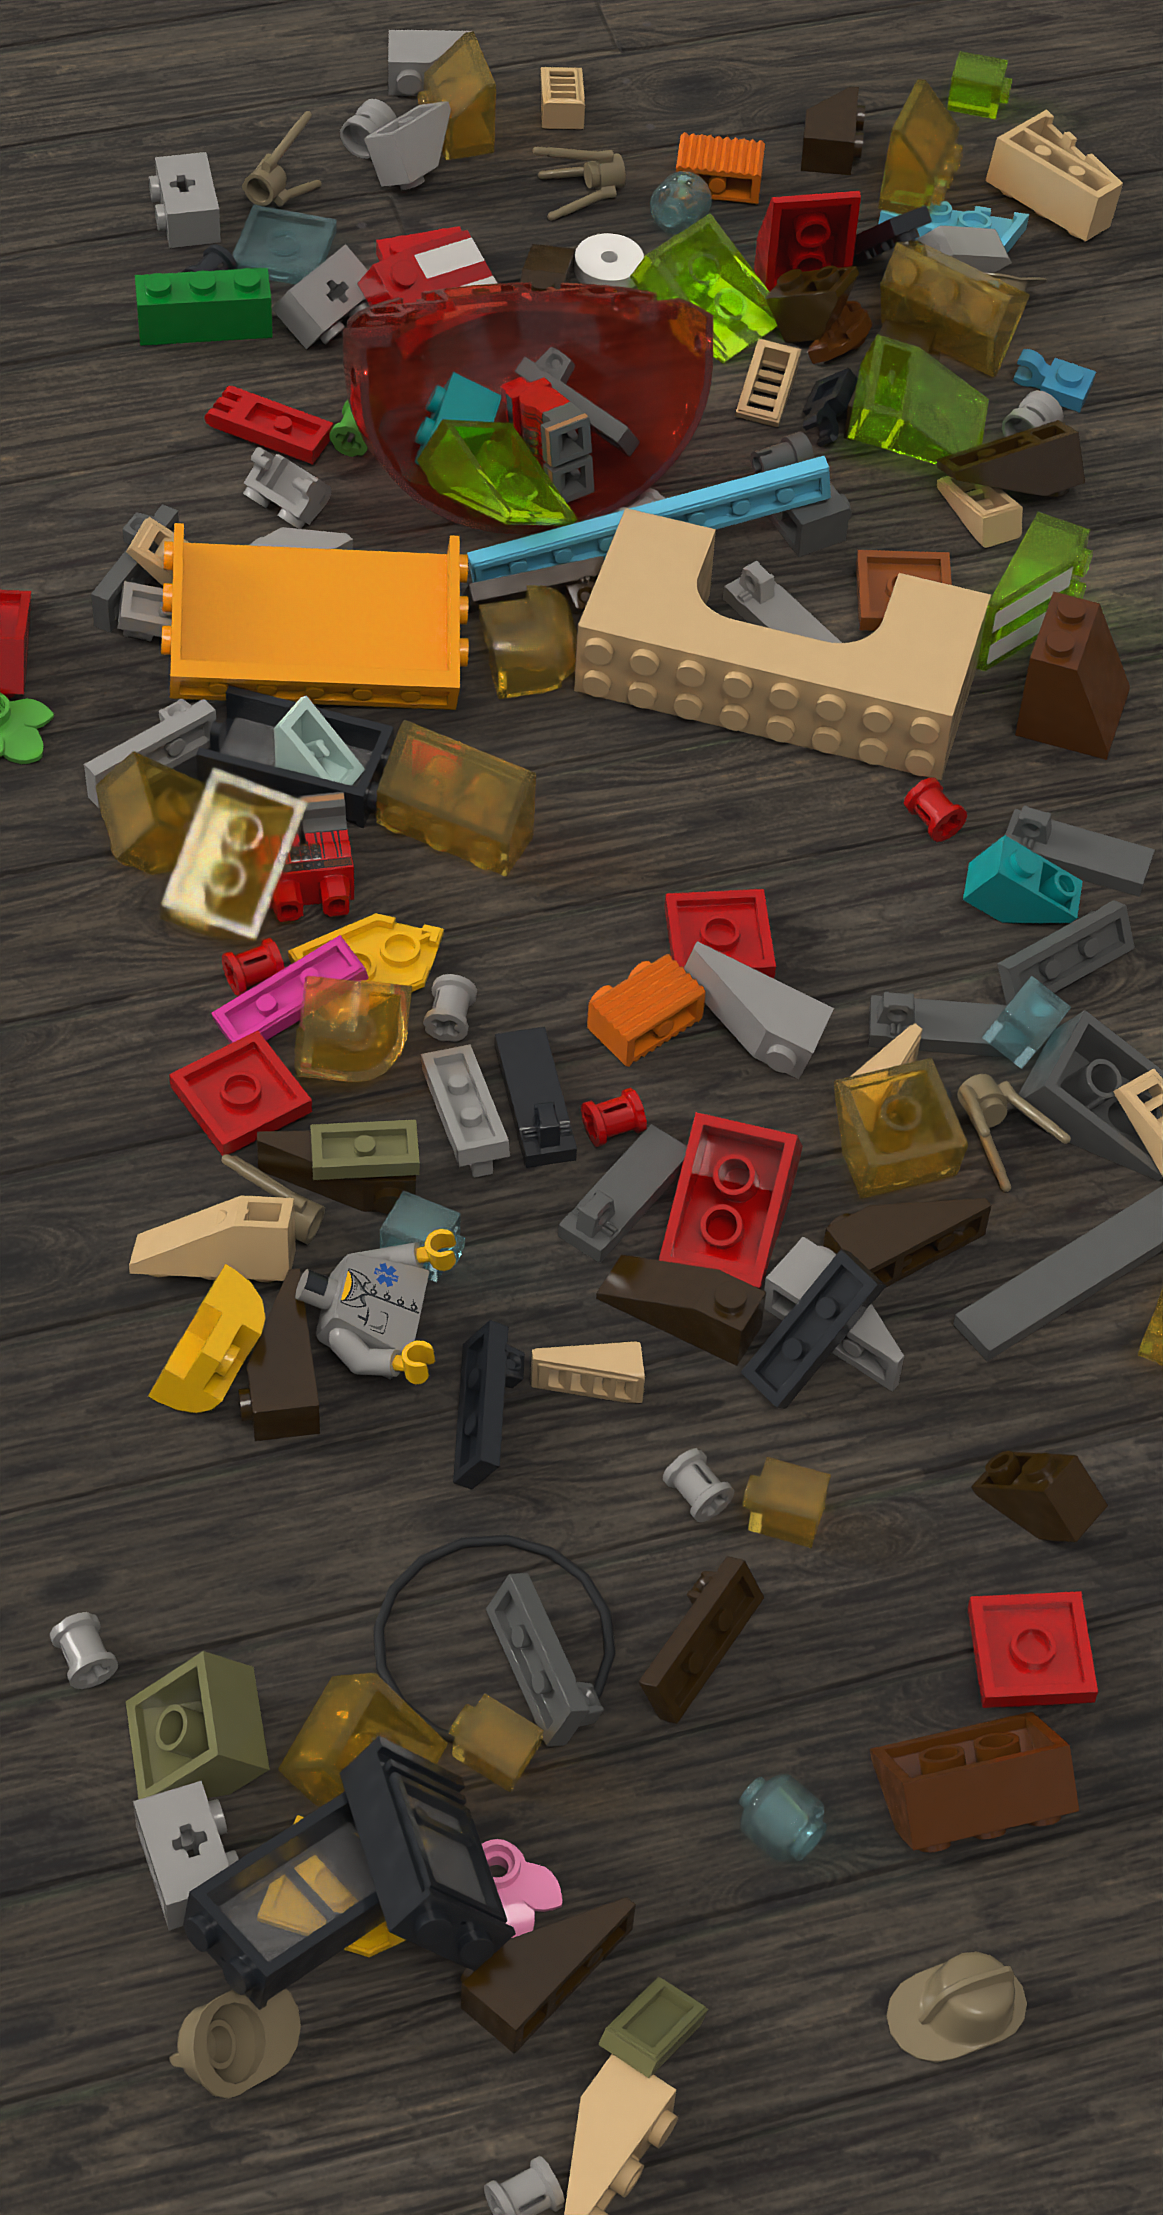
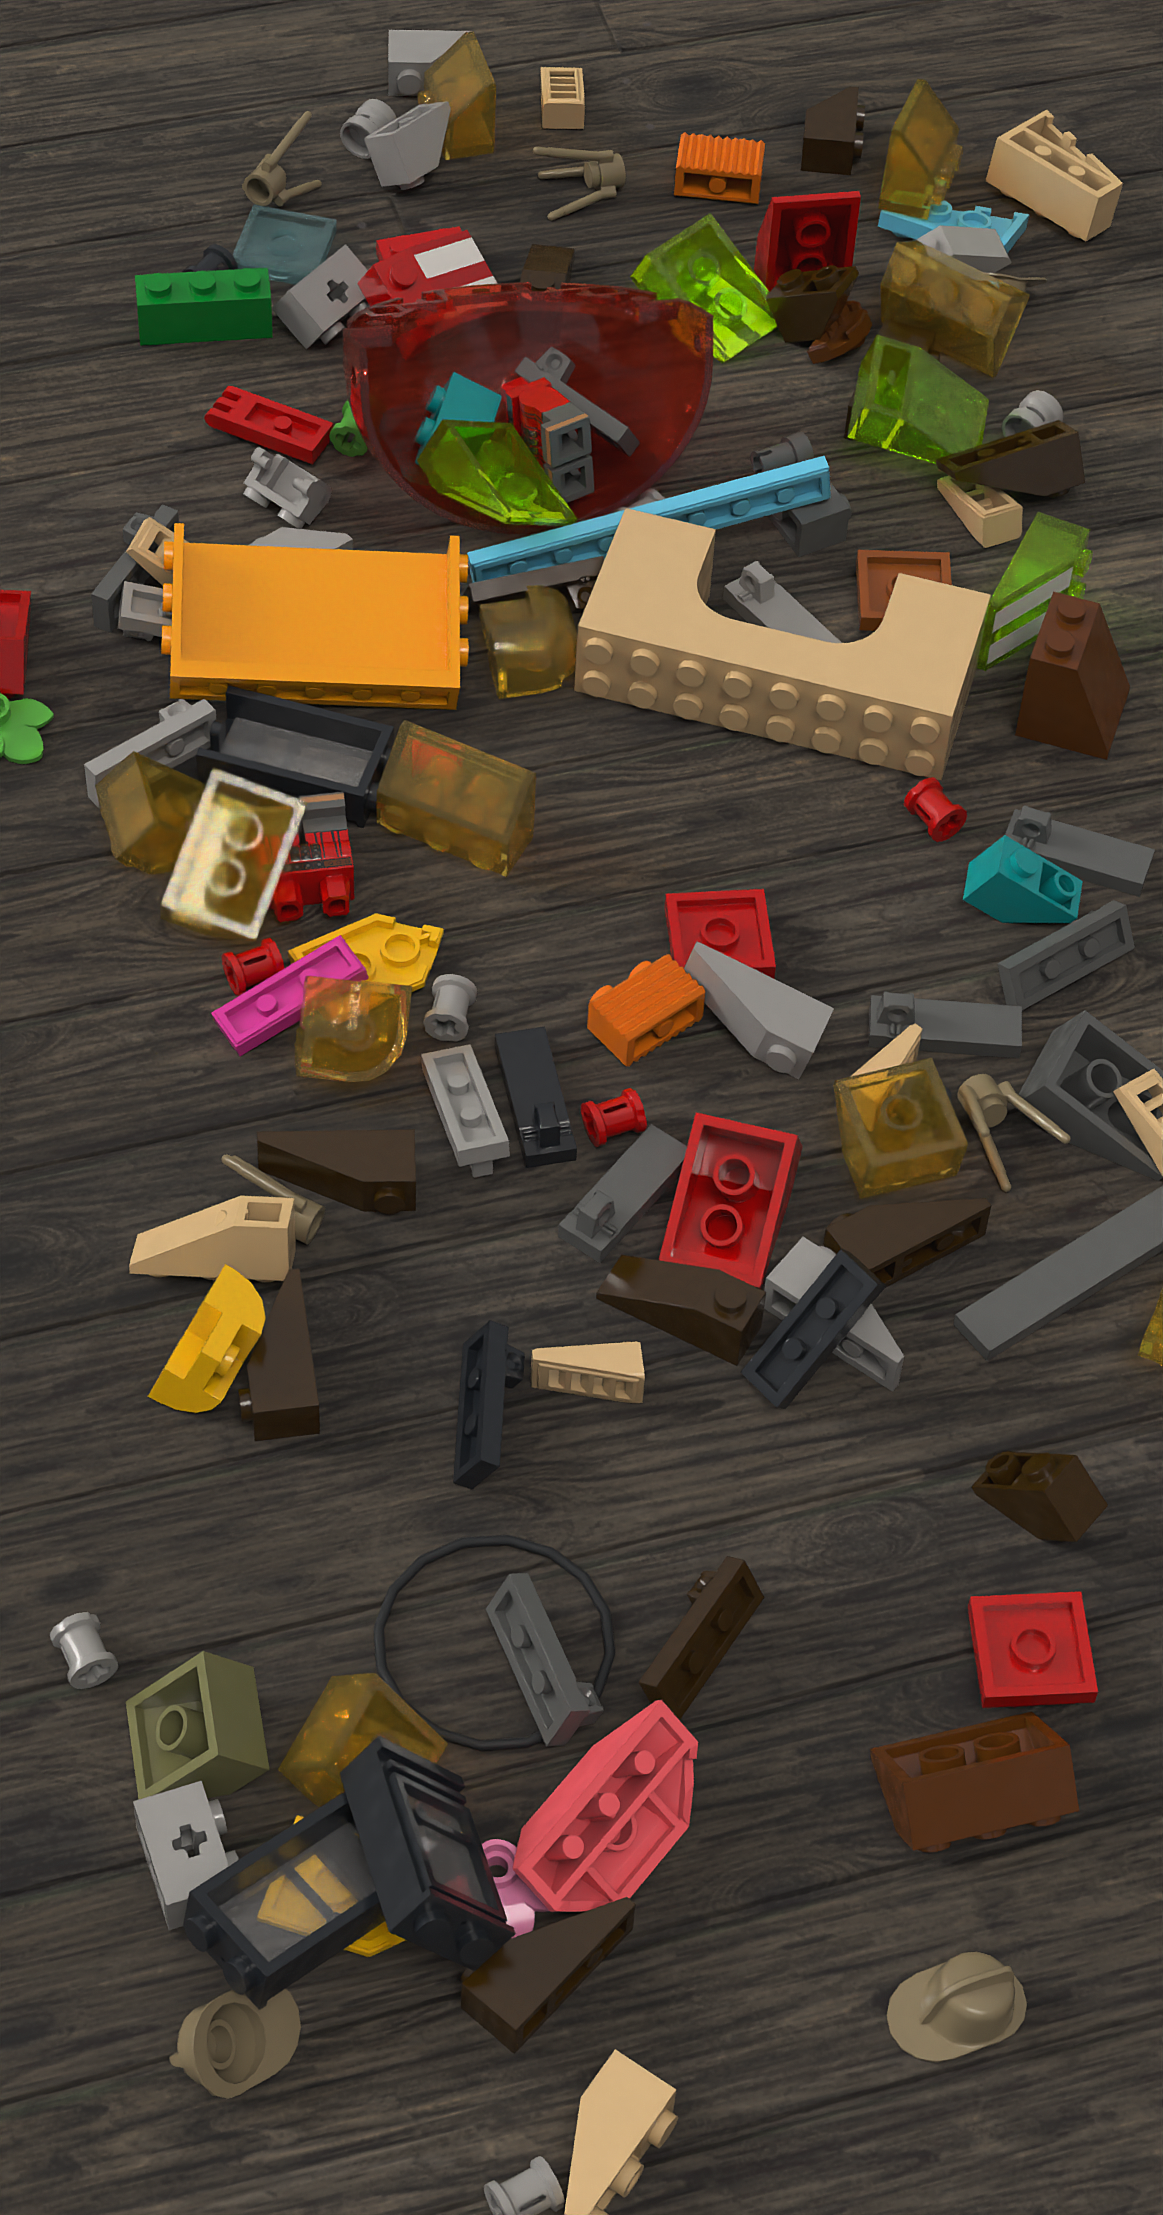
(186, 200): light grey brick -> none
(240, 1093): red plate -> none
(312, 746): light aqua slope -> none
(364, 1149): olive plate -> none
(376, 1304): light grey torso -> none
(414, 1220): clear light blue brick -> none
(495, 1741): clear yellow brick -> none
(607, 260): white piece -> none
(611, 1815): none -> coral wedge
(653, 2027): olive tile -> none
(680, 201): clear light blue head -> none
(698, 1485): light grey bush -> none
(776, 357): tan slope -> none
(782, 1817): clear light blue head -> none
(787, 1501): clear yellow brick -> none
(826, 402): black plate -> none
(886, 234): black plate -> none
(979, 85): clear neon green brick -> none
(1026, 1022): clear light blue brick -> none
(1062, 379): dark azure plate -> none

